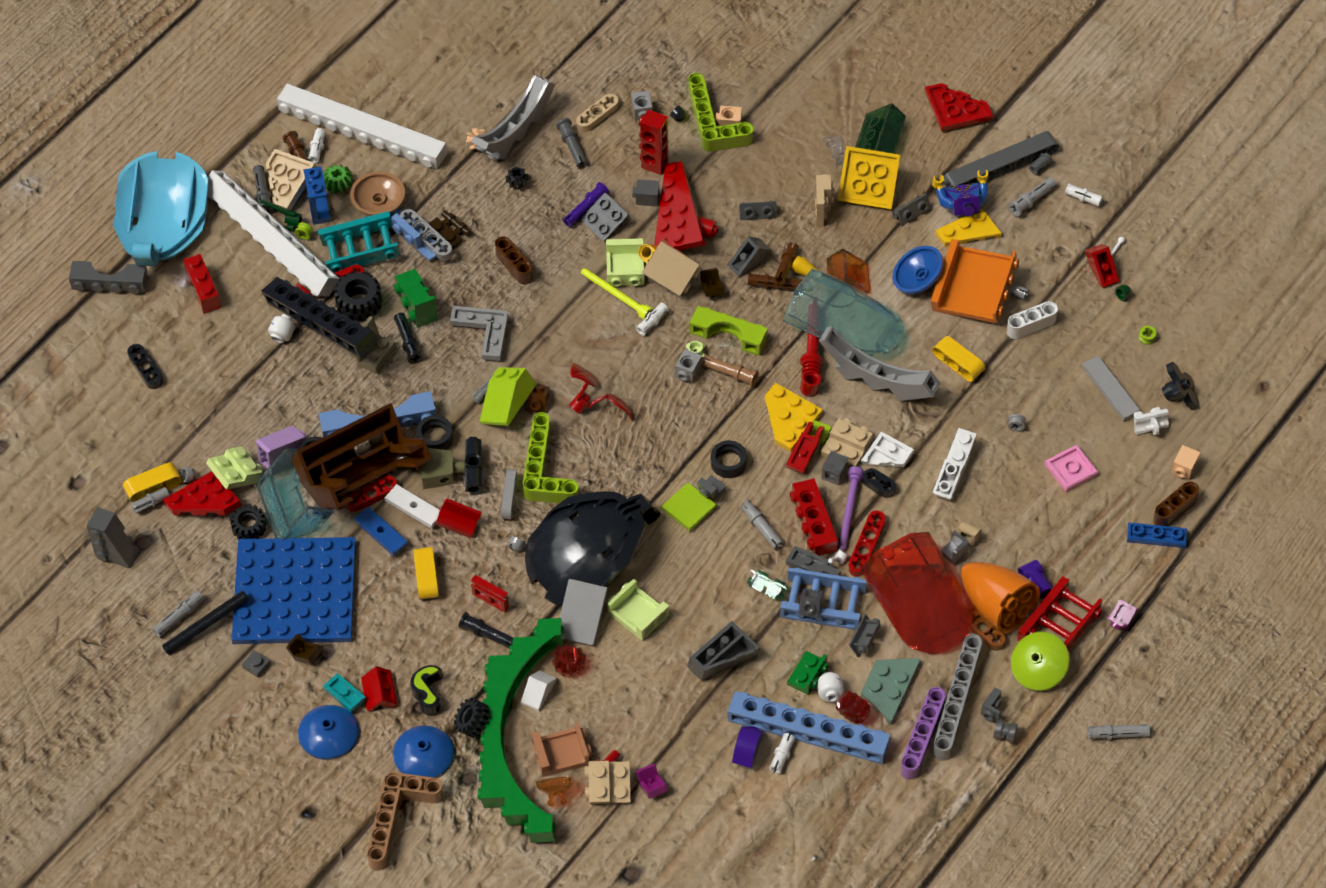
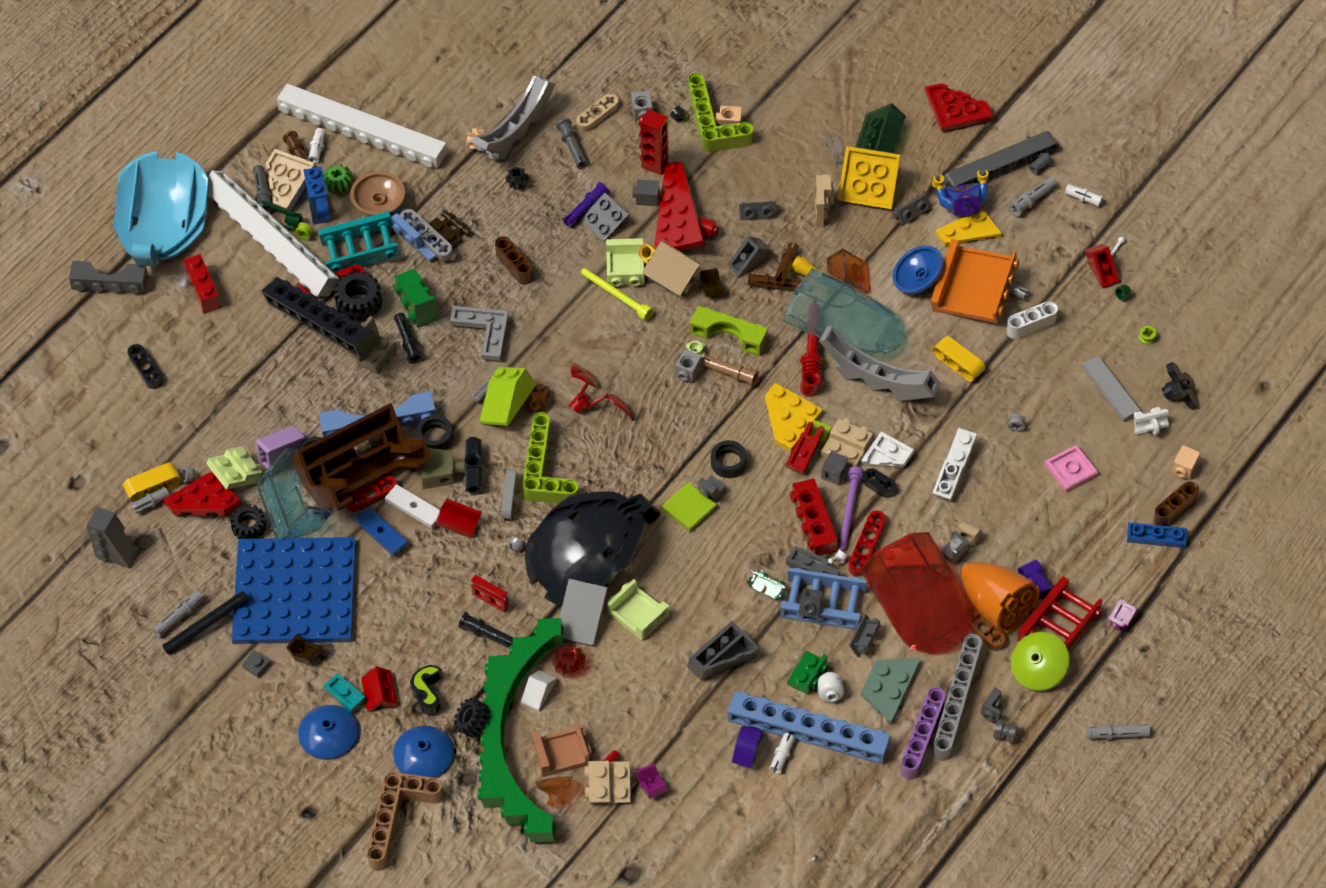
(281, 328): white head -> none
(425, 573): yellow beam -> none
(652, 319): white pin -> none
(756, 518): light grey pin -> none
(853, 707): clear red gear -> none

